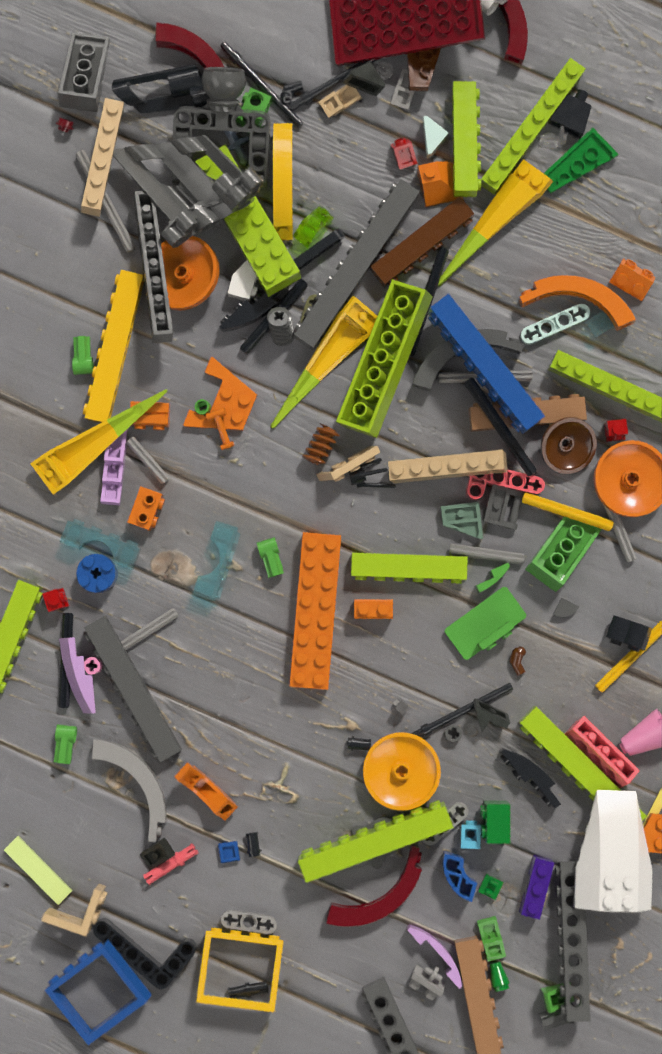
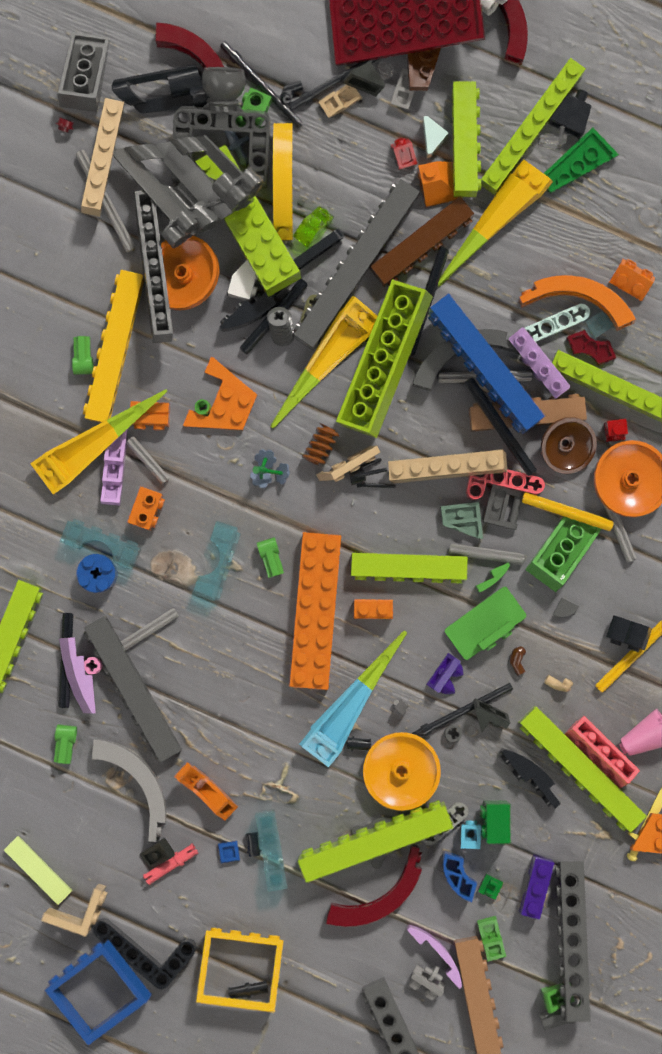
(55, 599): red brick -> none
(217, 417): orange piece -> none
(261, 474): none -> sand blue plant
(264, 918): light grey beam -> none
(271, 850): none -> clear light blue arch
(334, 726): none -> medium azure plate
(440, 679): none -> dark purple tile
(499, 979): green cone -> none
(538, 361): none -> lavender bracket
(557, 685): none -> tan arm
(598, 350): none -> dark red tile
(614, 857): white wedge -> none

